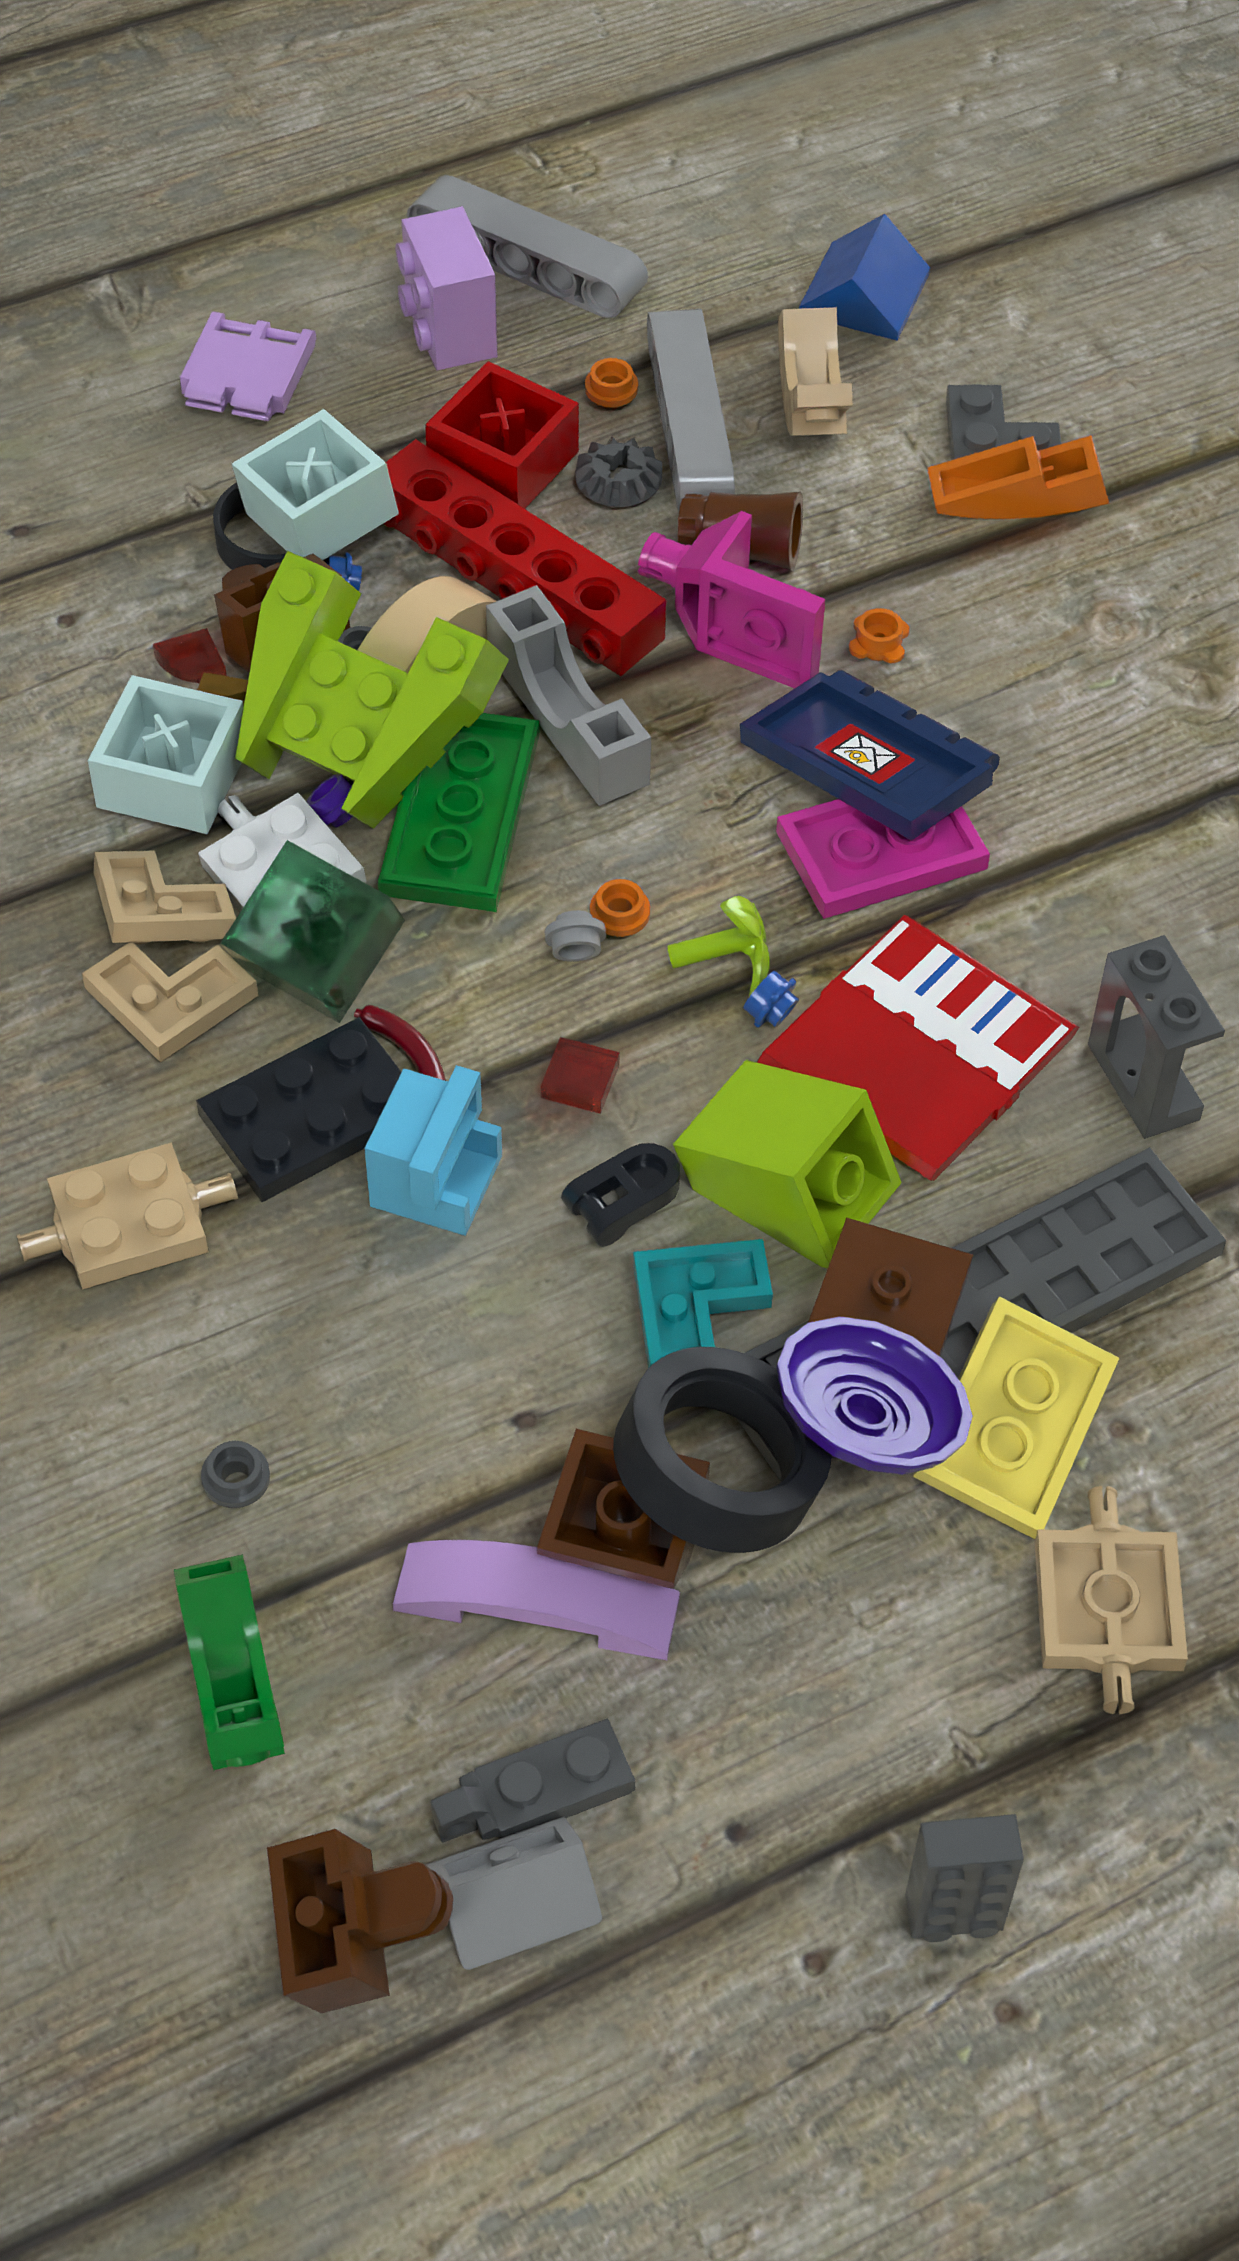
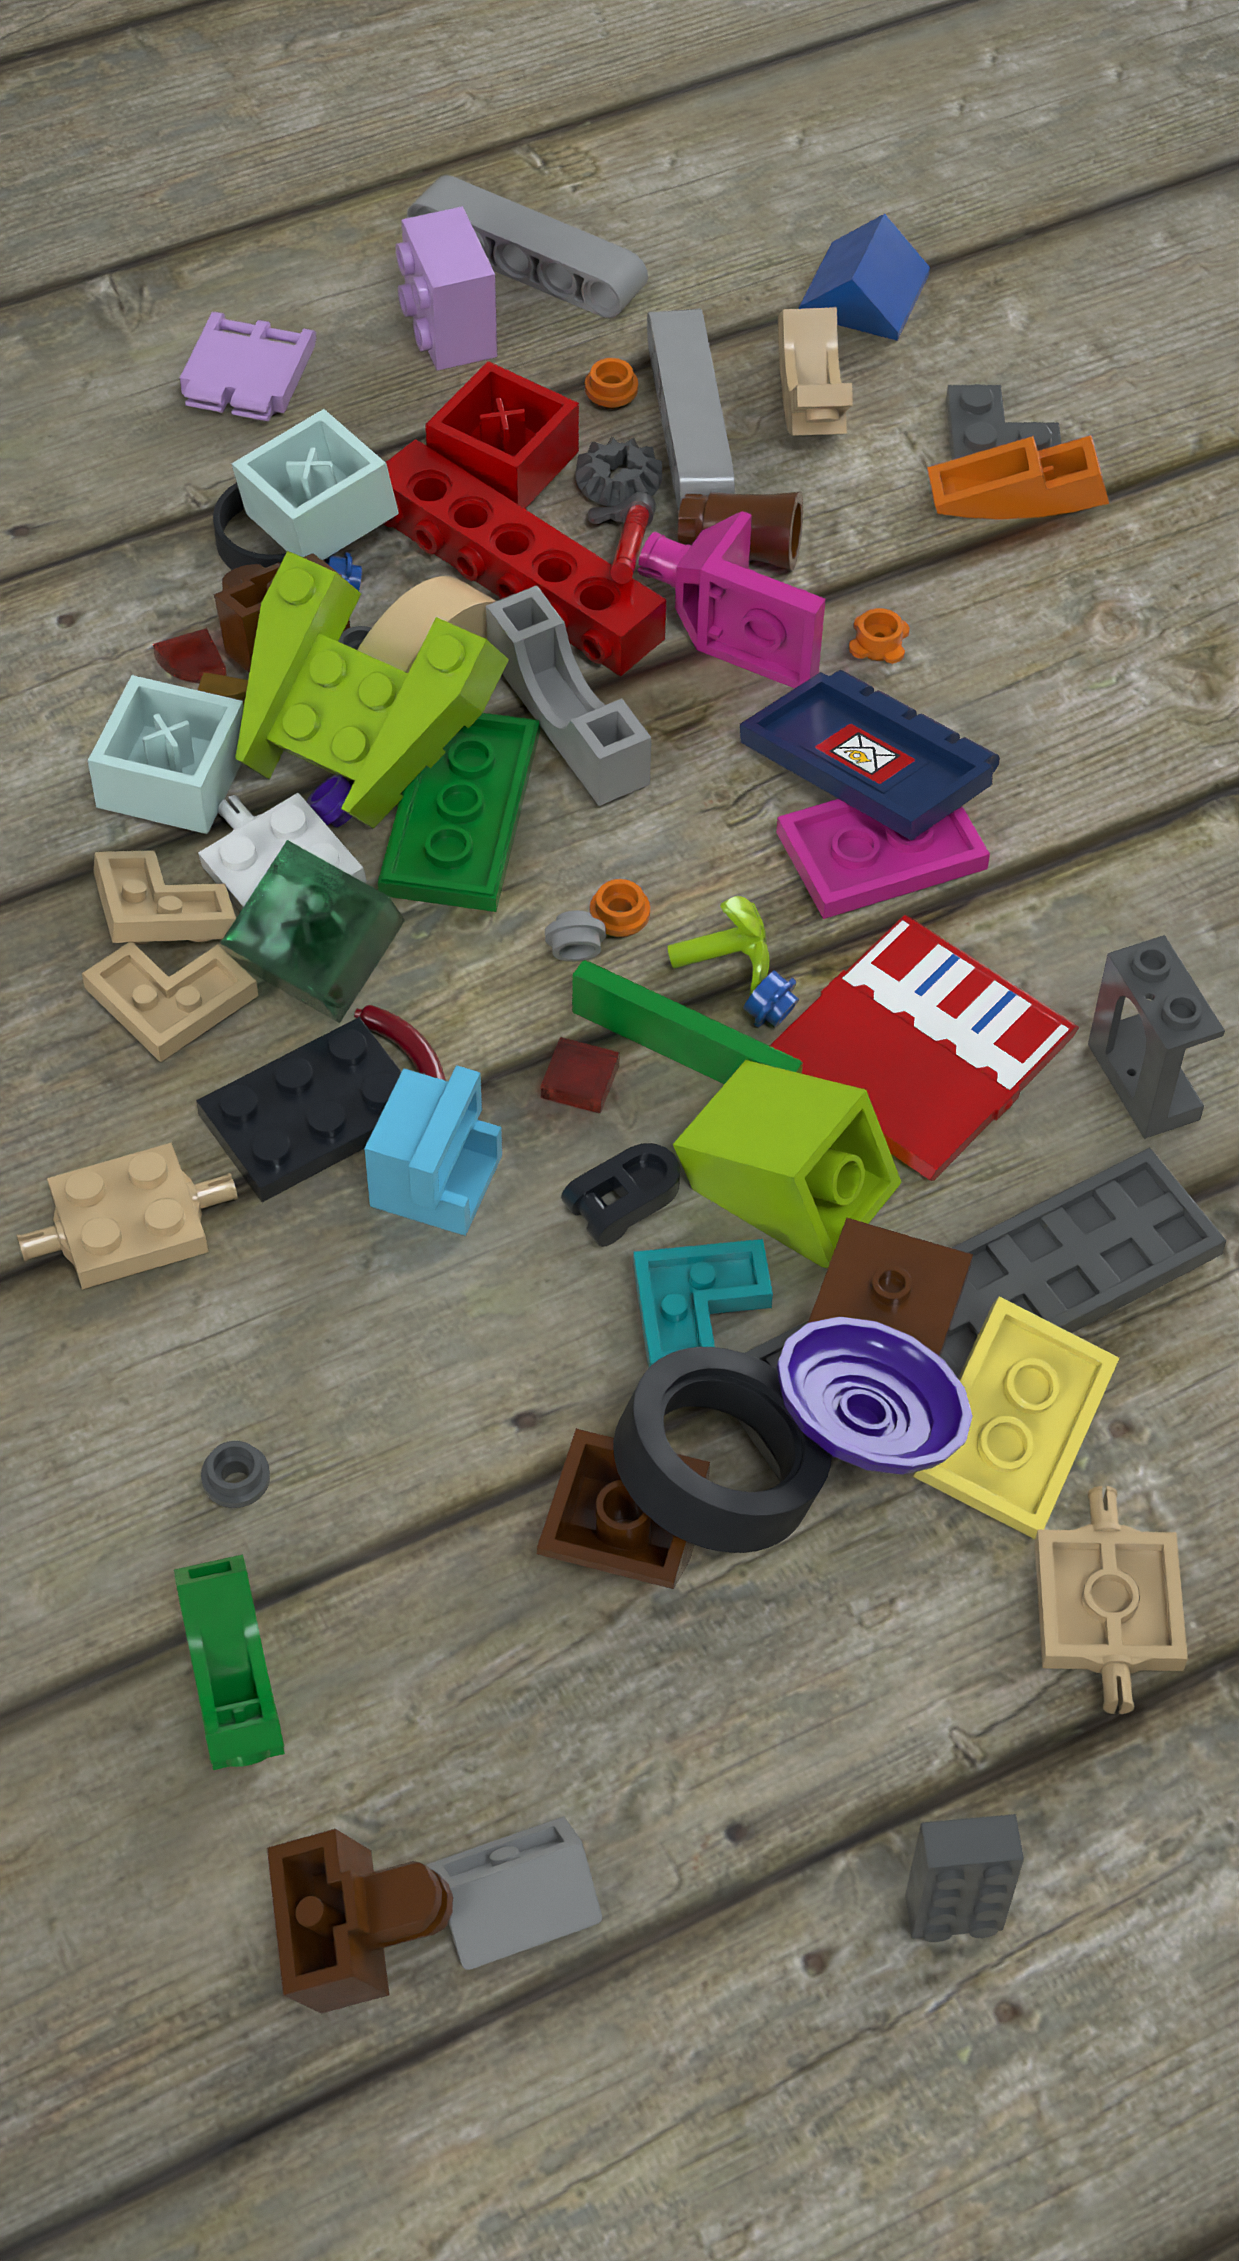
(516, 1584): lavender slope -> none
(537, 1785): dark grey hinge -> none
(636, 515): none -> red piece
(668, 1026): none -> green tile

